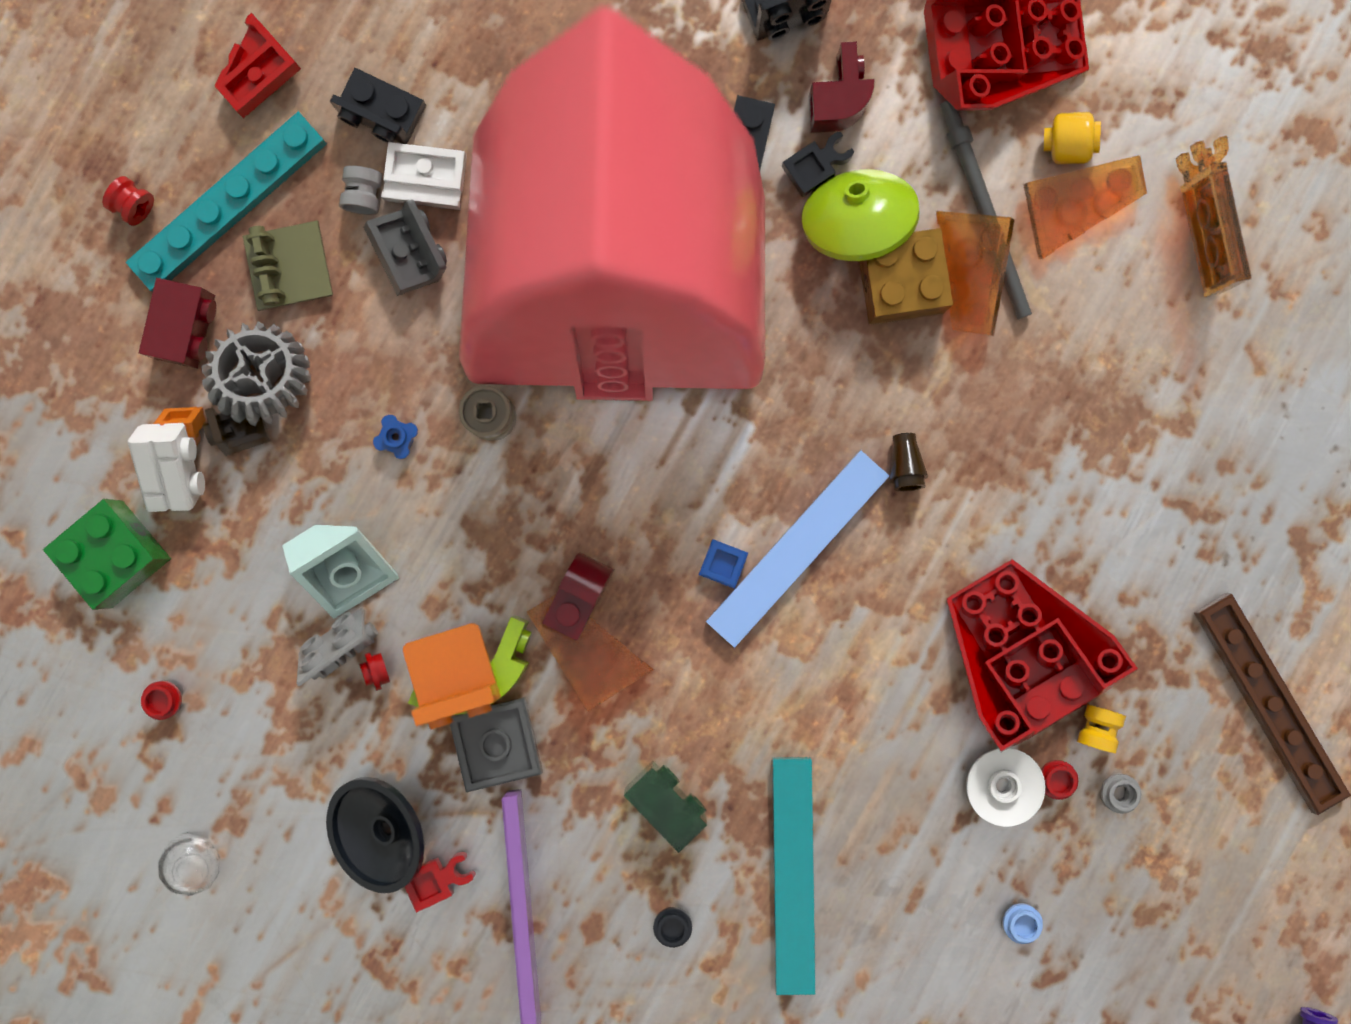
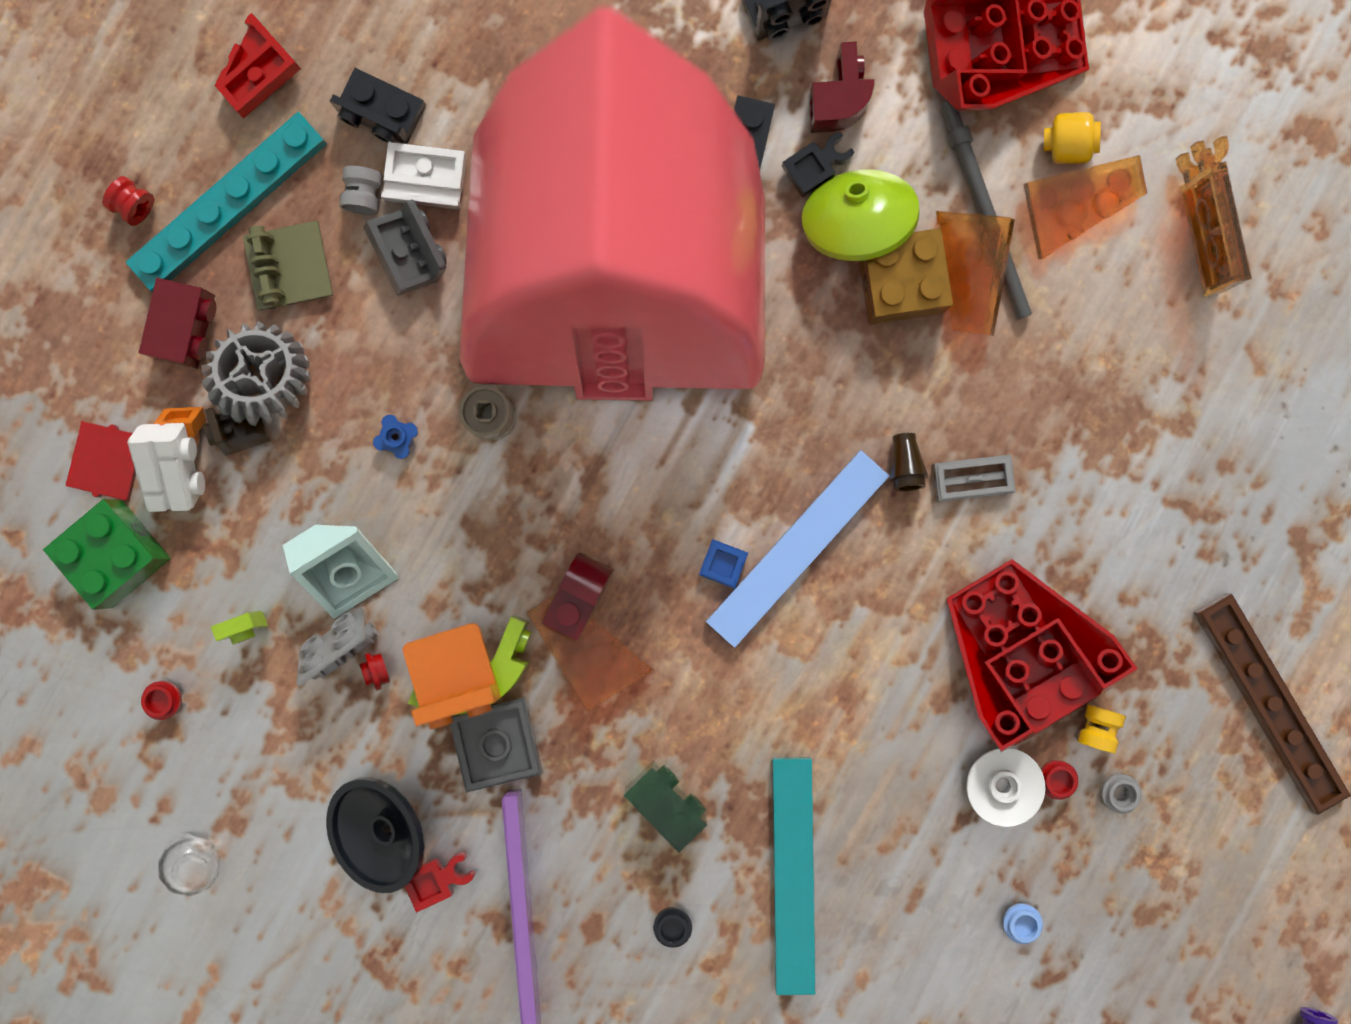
(102, 462): none -> red piece
(240, 627): none -> lime plate
(941, 482): none -> light grey tile

